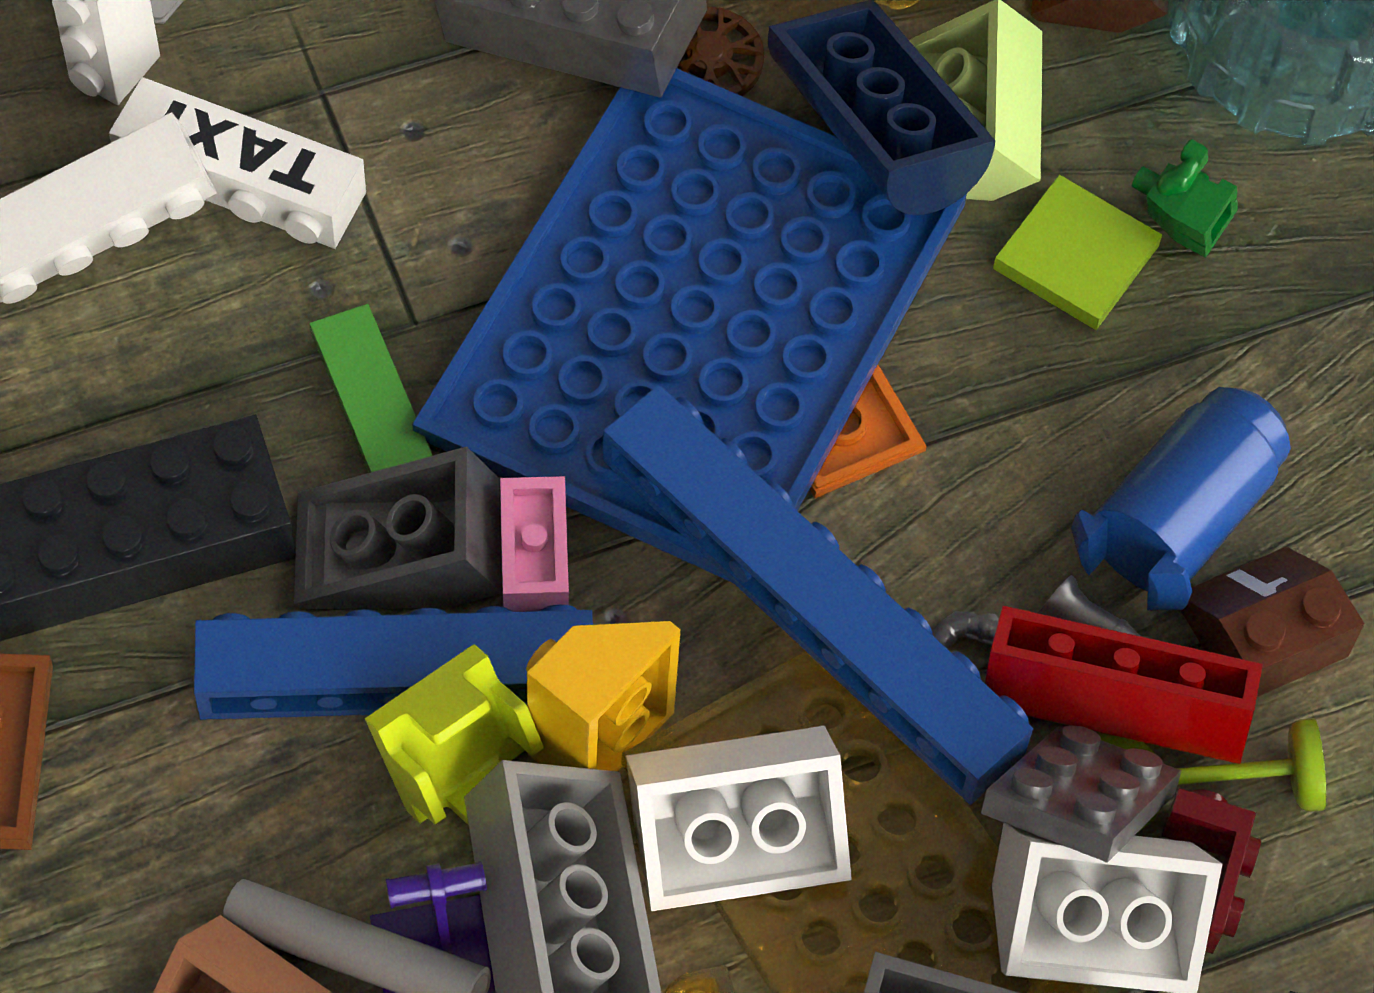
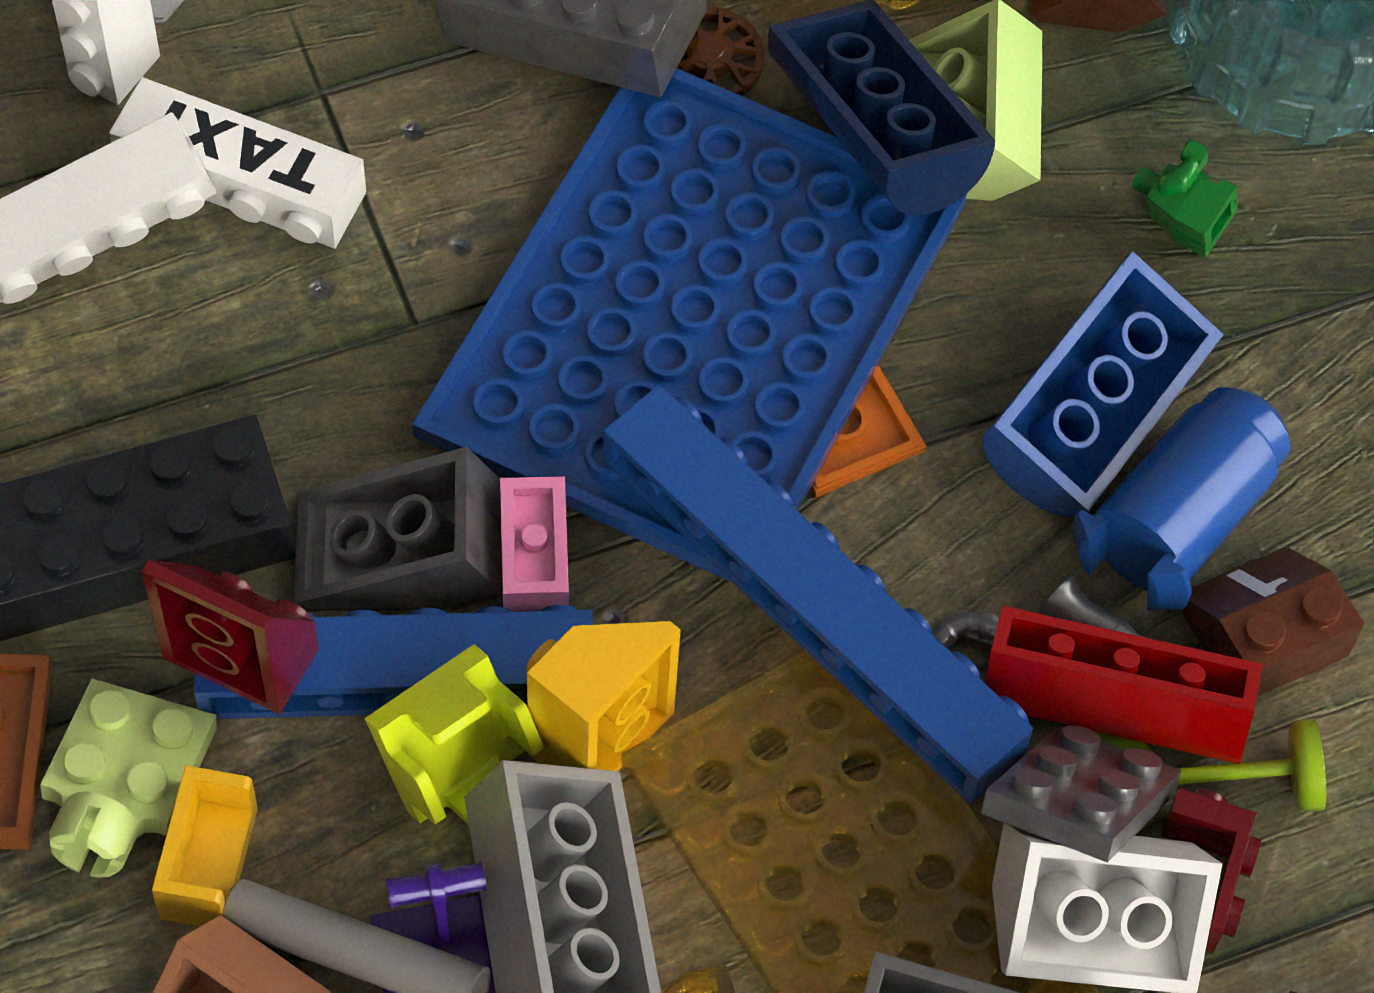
(120, 773): none -> yellowish green plate
(204, 845): none -> yellow panel
(230, 632): none -> dark red slope
(368, 389): bright green tile -> none
(739, 817): white slope -> none
(1077, 252): lime tile -> none
(1099, 390): none -> blue brick

